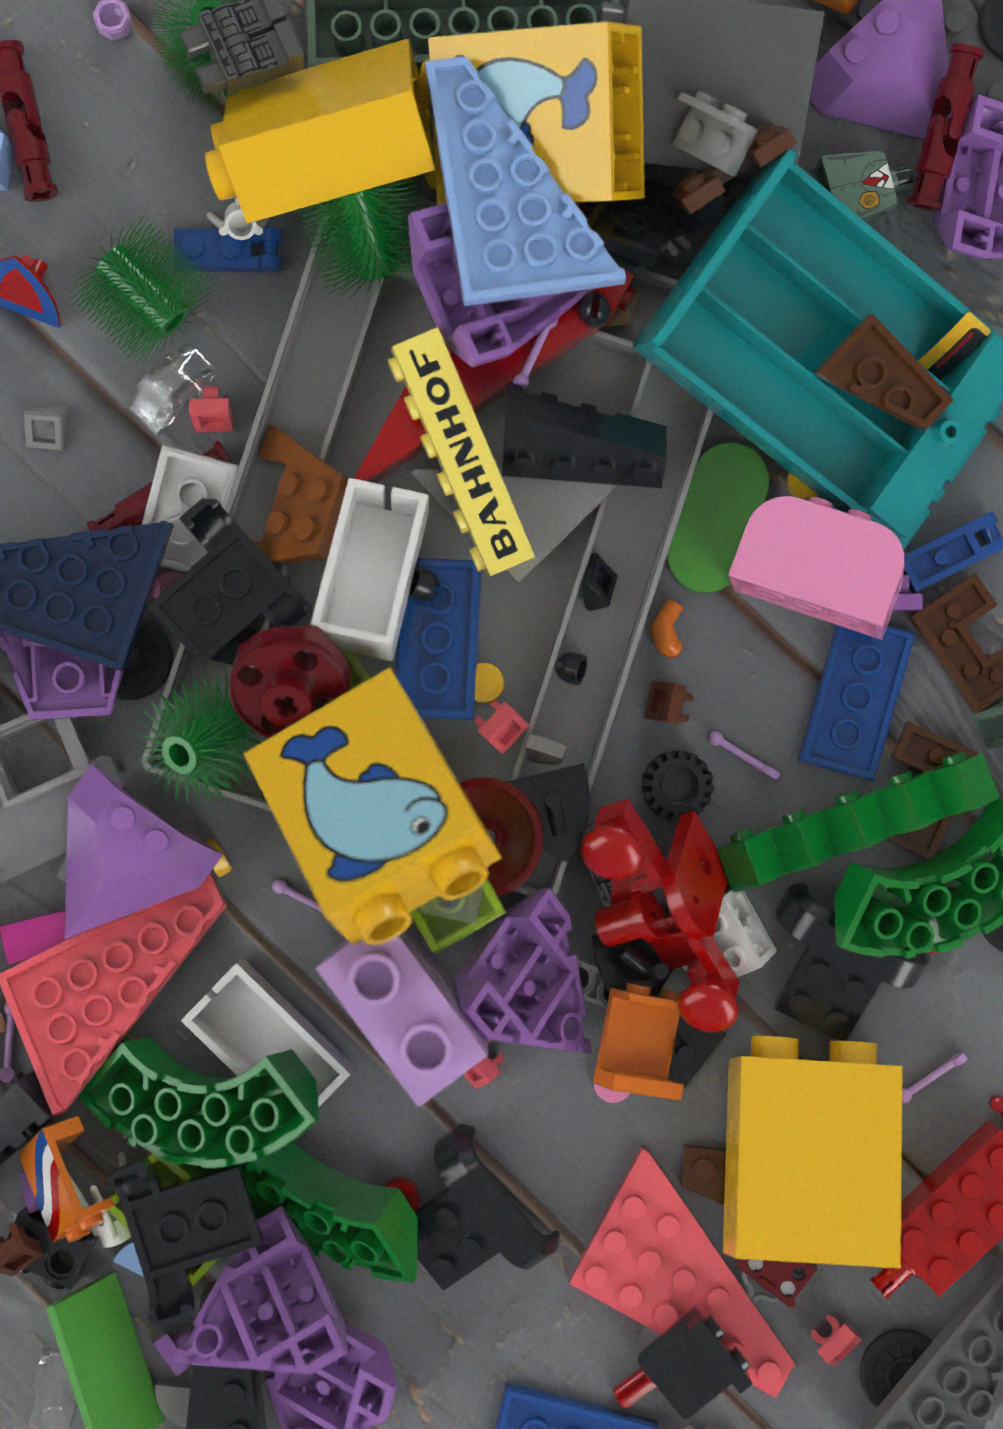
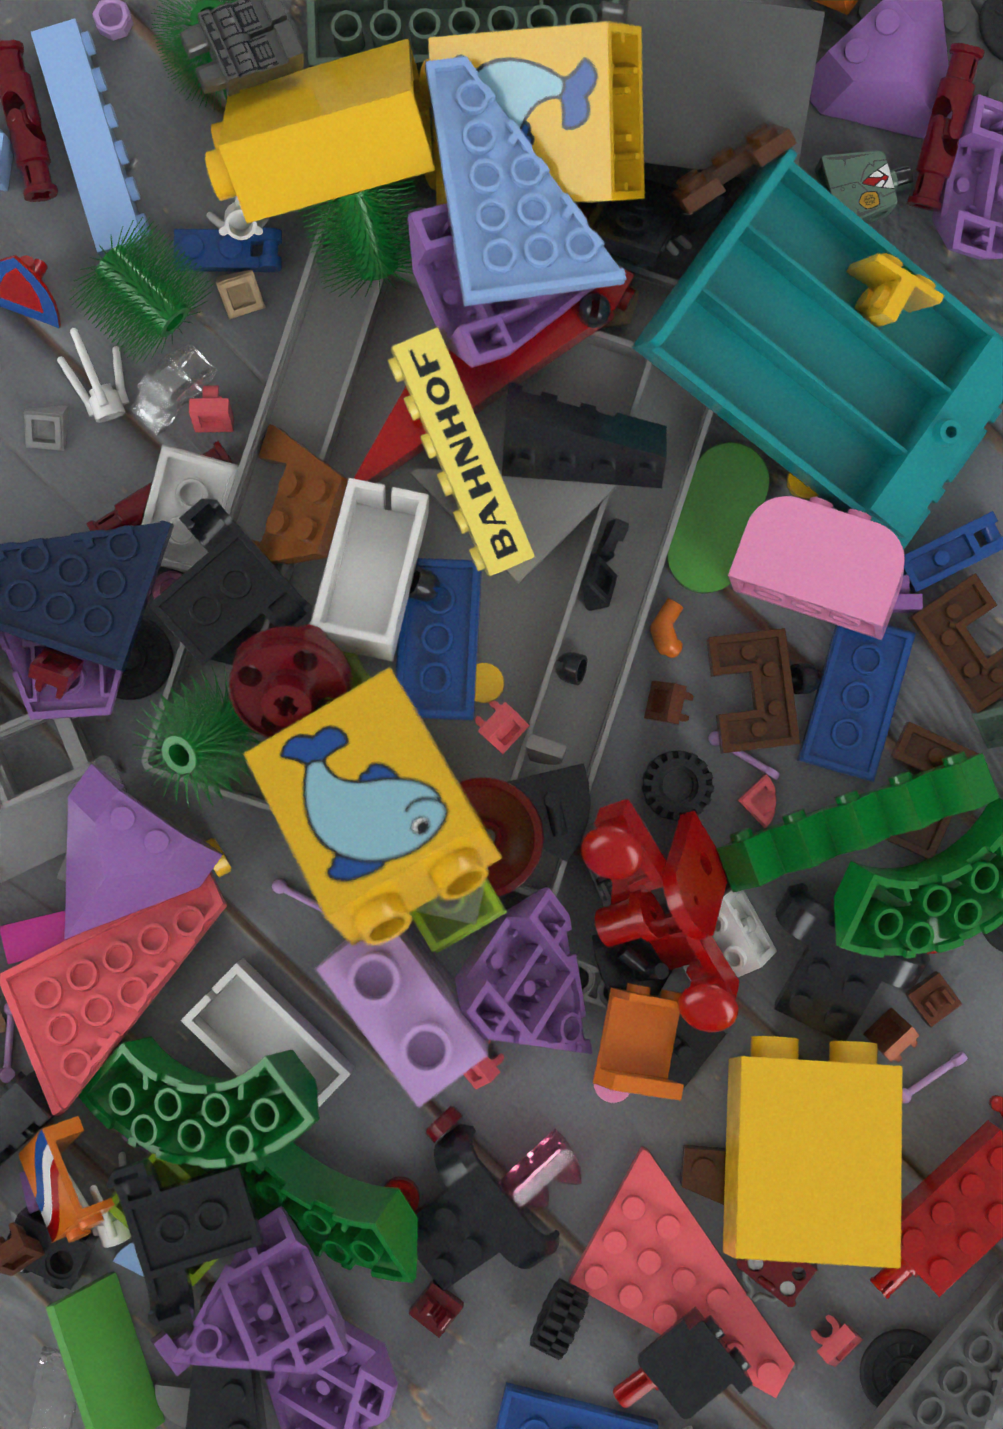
(55, 669): none -> dark red tile
(89, 134): none -> light blue brick
(104, 402): none -> white plant
(240, 293): none -> tan slope
(436, 1308): none -> dark red tile
(443, 1123): none -> dark red tile
(522, 379): lavender hinge -> none
(547, 1161): none -> clear pink tile
(559, 1319): none -> black tyre
(614, 532): none -> black tile
(714, 134): light grey bracket -> none
(760, 801): none -> coral tile
(768, 664): none -> reddish brown plate
(810, 675): none -> black hinge
(884, 374): reddish brown wing -> none
(891, 289): none -> yellow bracket
(892, 1035): none -> copper tile
(933, 998): none -> copper tile
(955, 346): sticker -> none

